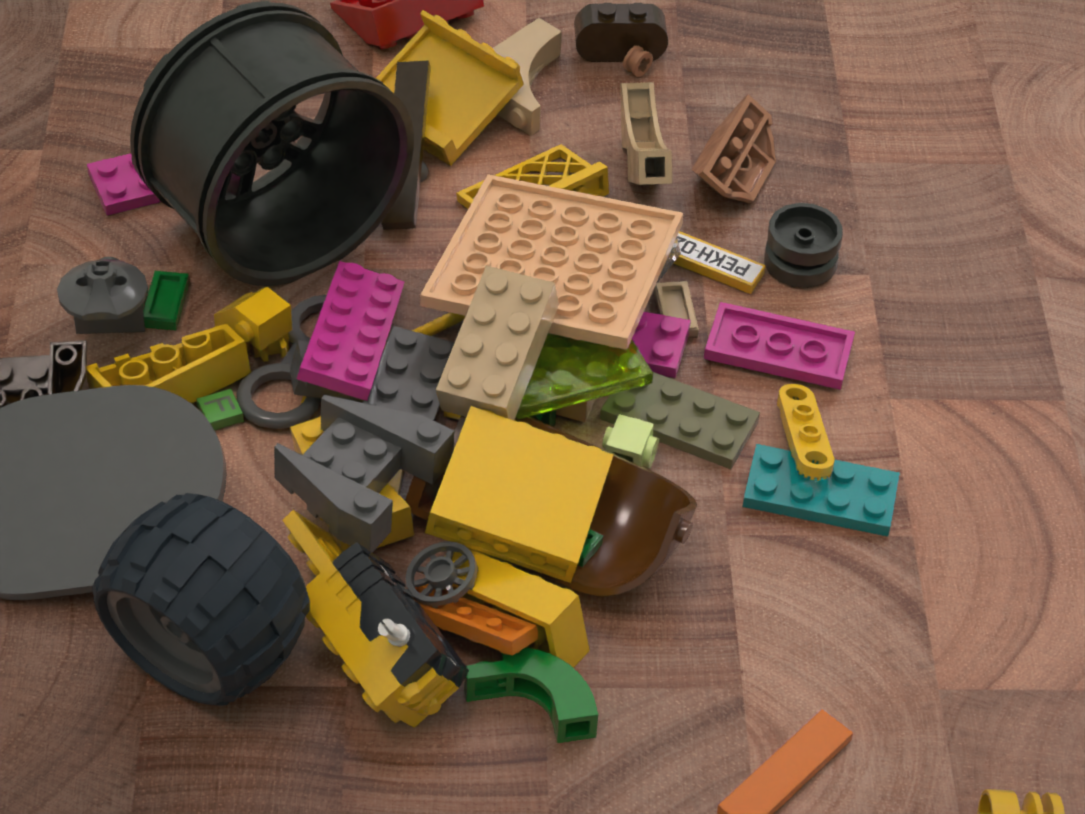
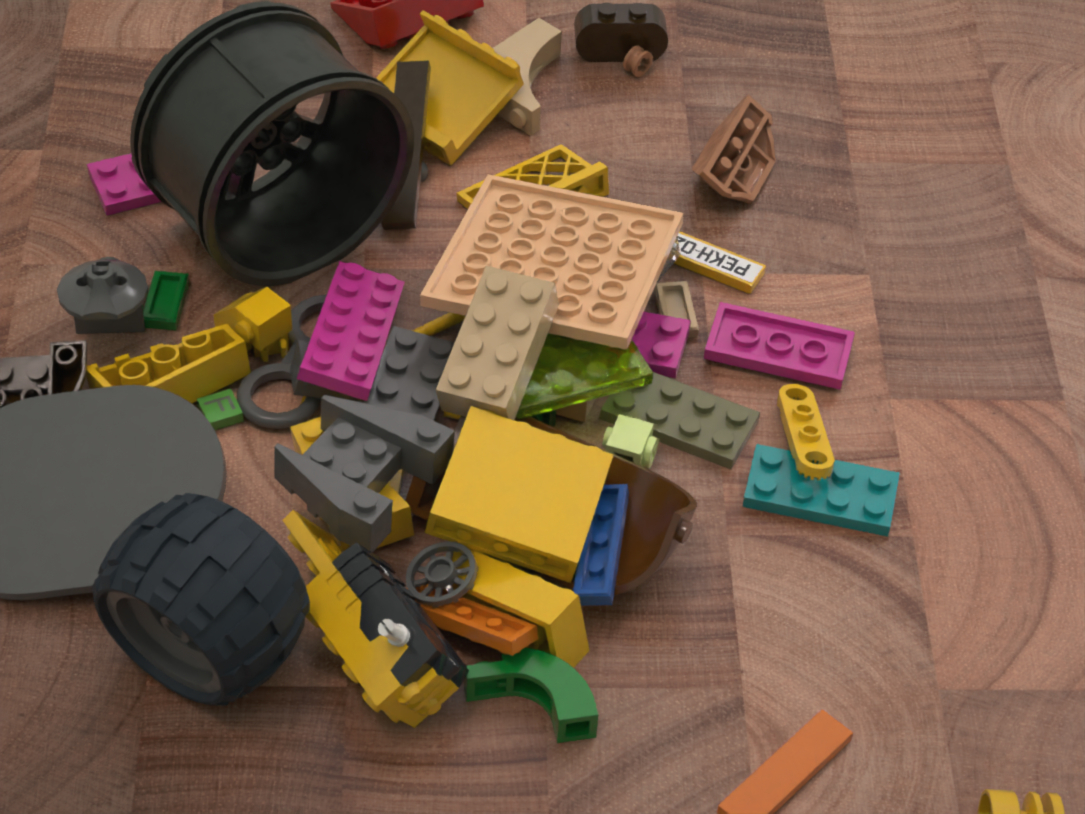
(601, 551): none -> blue tile
(646, 153): tan arch -> none
(803, 245): pearl dark grey wheel -> none

